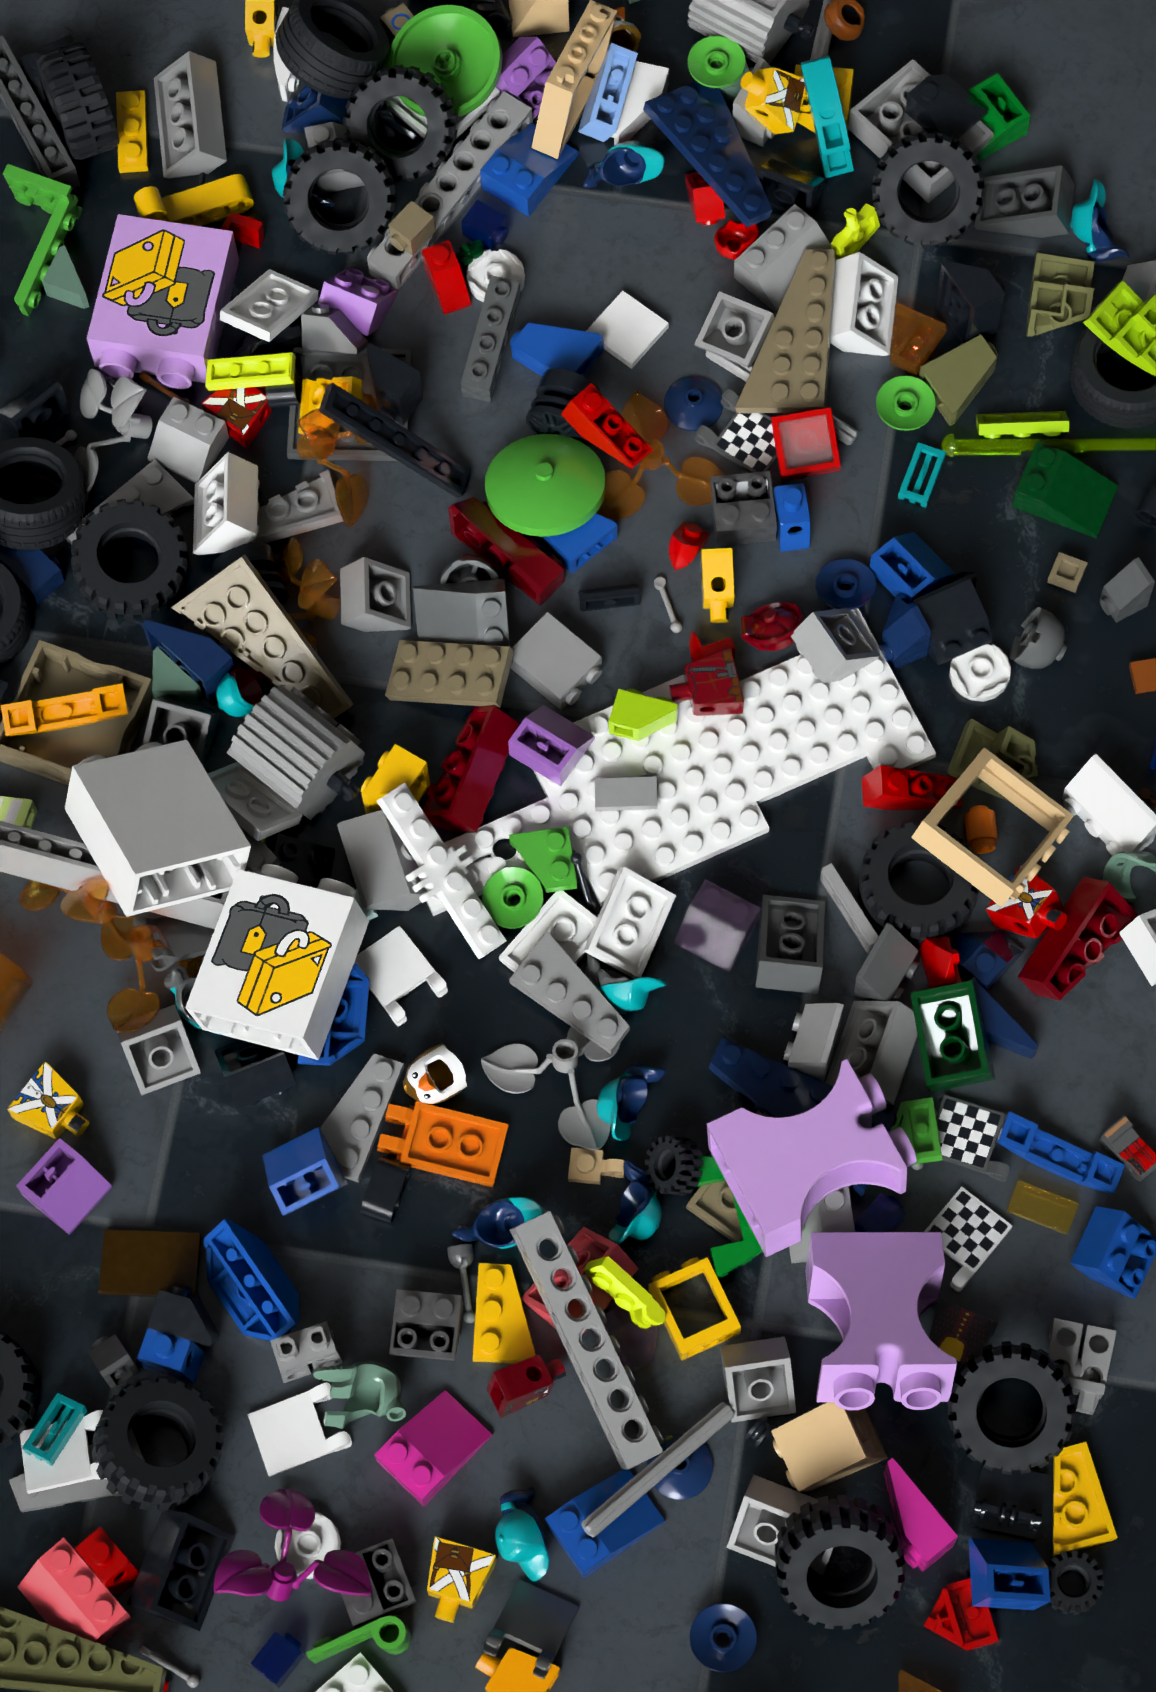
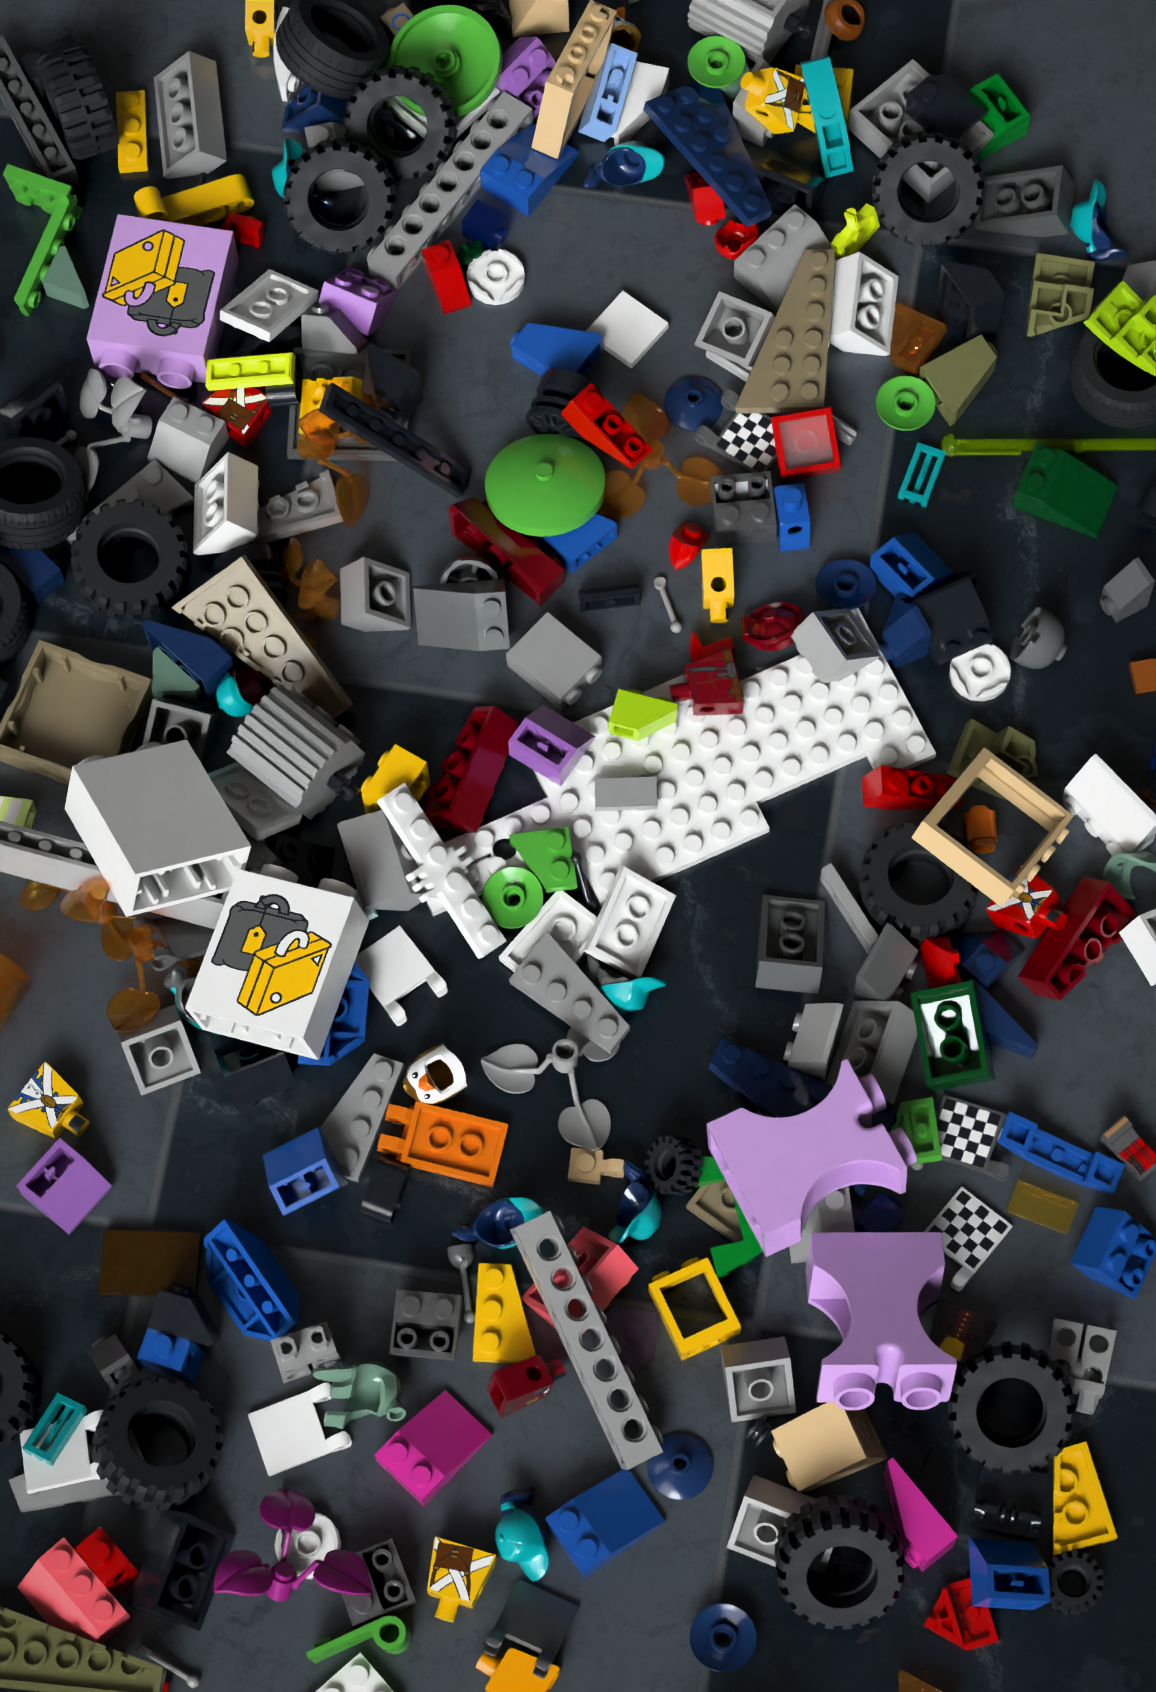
(64, 711): light orange slope -> none
(278, 1658): clear blue brick -> none
(411, 228): dark tan brick -> none
(449, 673): dark tan plate -> none
(490, 338): dark grey brick -> none
(624, 1098): hair -> none
(626, 1292): neon yellow hinge -> none
(657, 1469): light grey axle -> none
(717, 925): clear purple slope -> none
(1022, 424): lime plate -> none
(1067, 572): dark tan plate -> none

